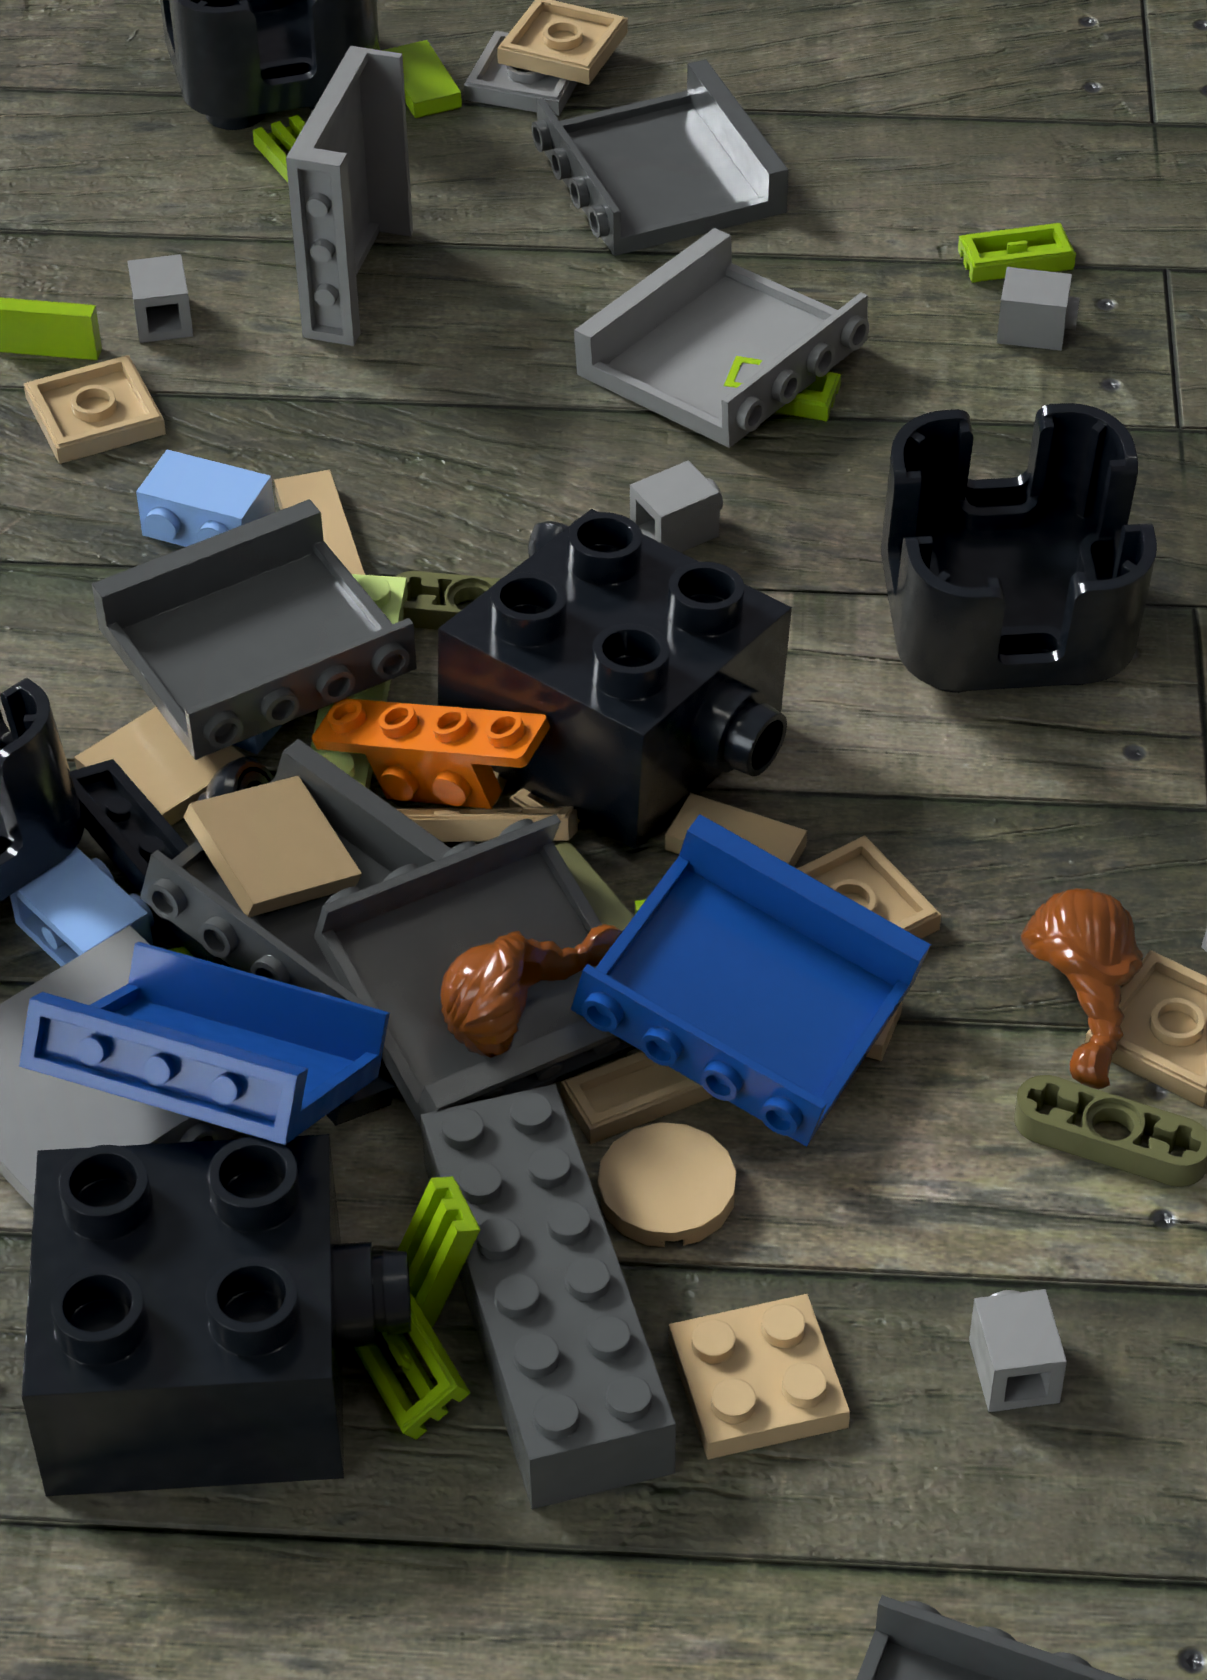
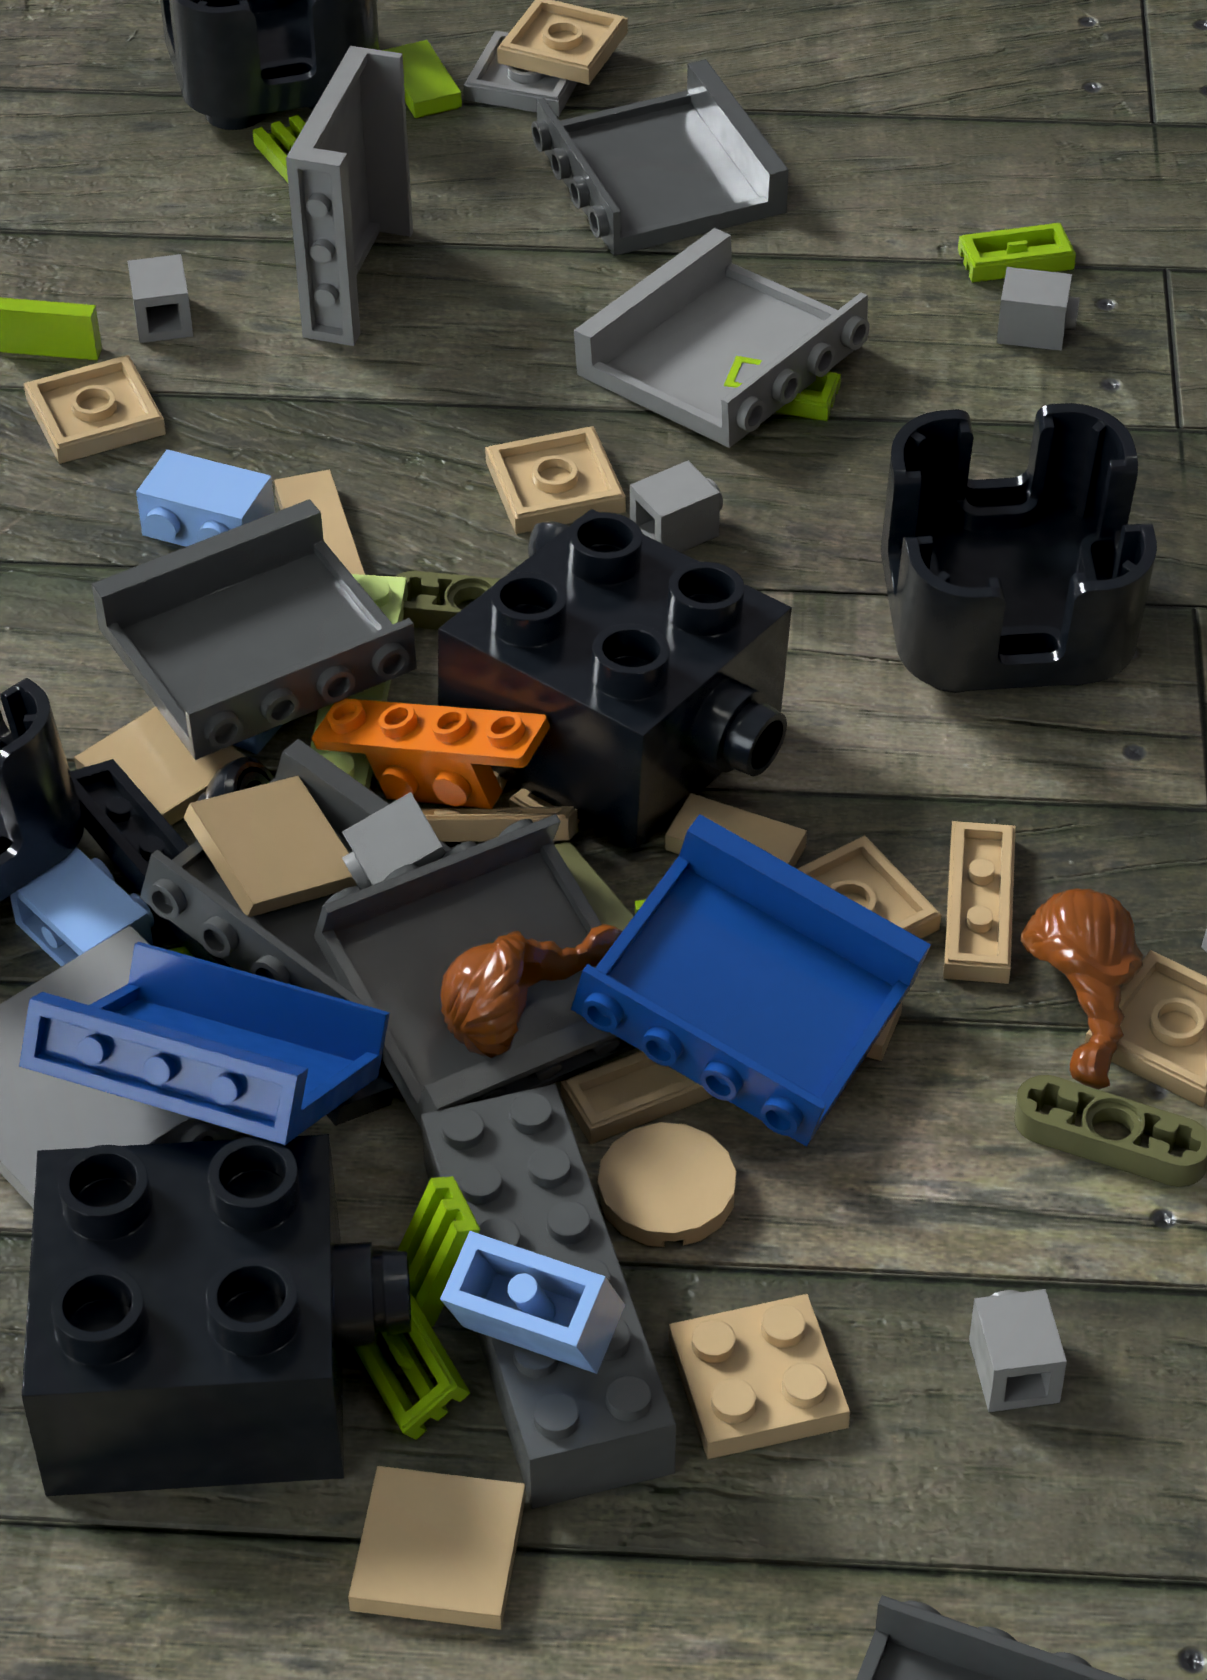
(390, 840): none -> light grey brick
(438, 1547): none -> tan tile
(533, 1301): none -> light blue brick
(554, 478): none -> tan tile
(980, 902): none -> tan tile

